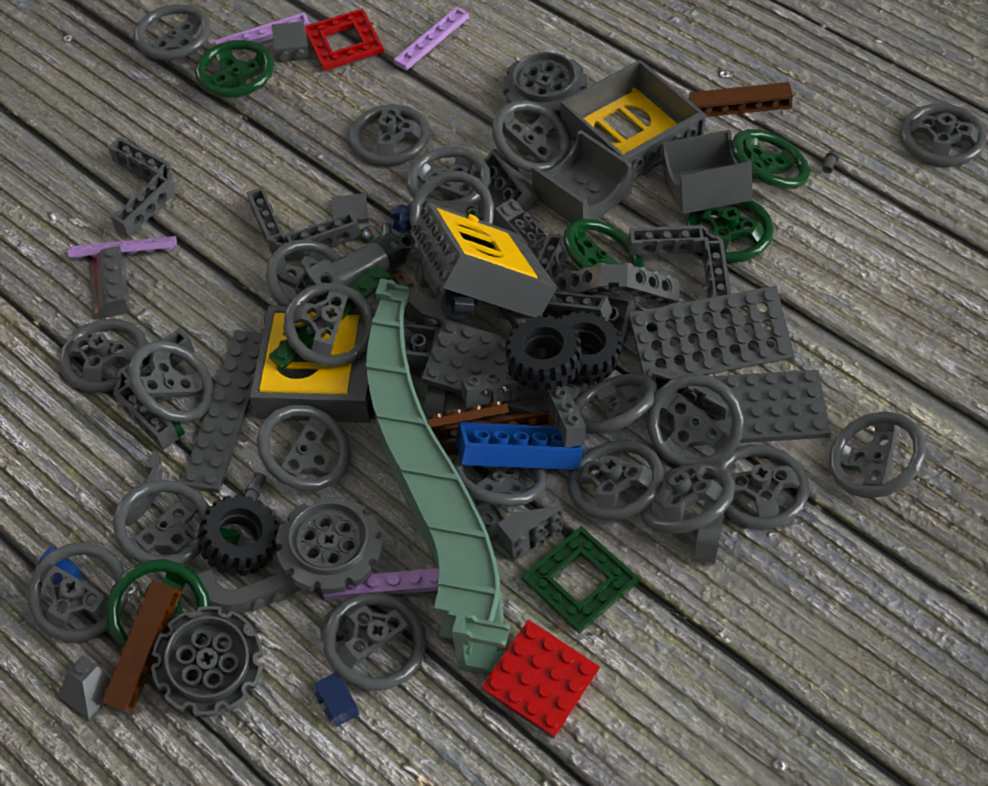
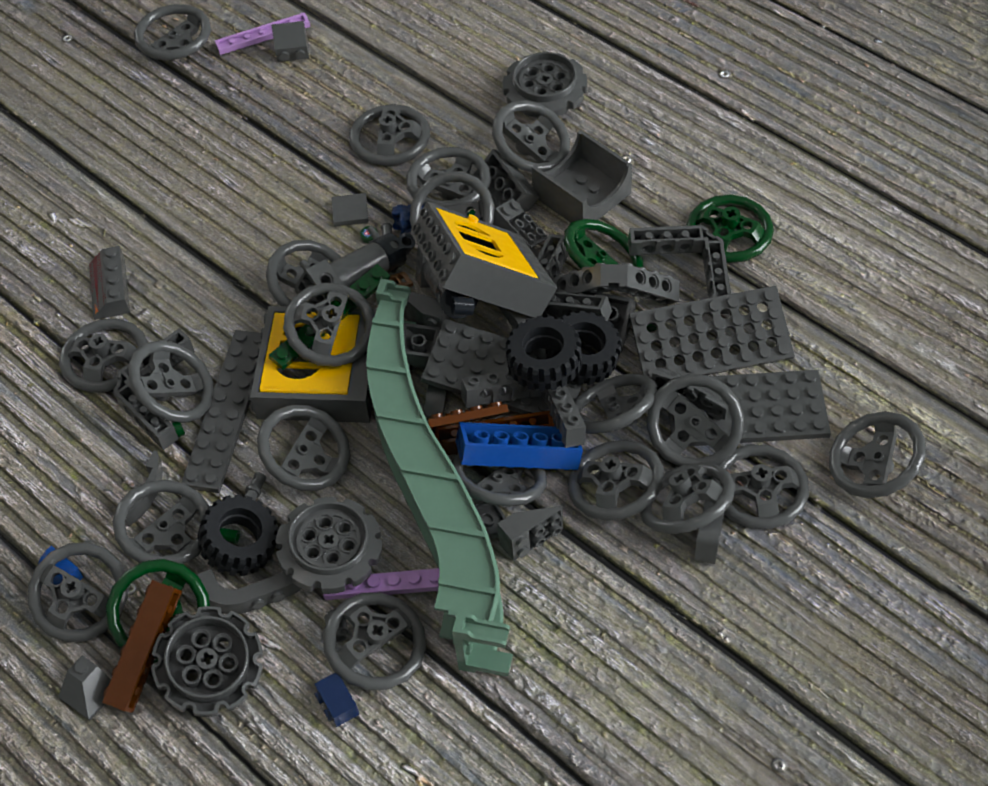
(130, 246): lavender plate -> none
(149, 198): dark grey brick -> none
(238, 71): dark green piece -> none
(329, 59): red plate -> none
(330, 232): dark grey brick -> none
(431, 38): lavender plate -> none
(540, 678): red plate -> none
(580, 615): dark green plate -> none
(640, 88): dark grey door -> none
(705, 173): dark grey container -> none
(743, 99): reddish brown brick -> none
(765, 163): dark green piece -> none
(831, 158): dark grey pin -> none
(944, 128): dark grey piece -> none

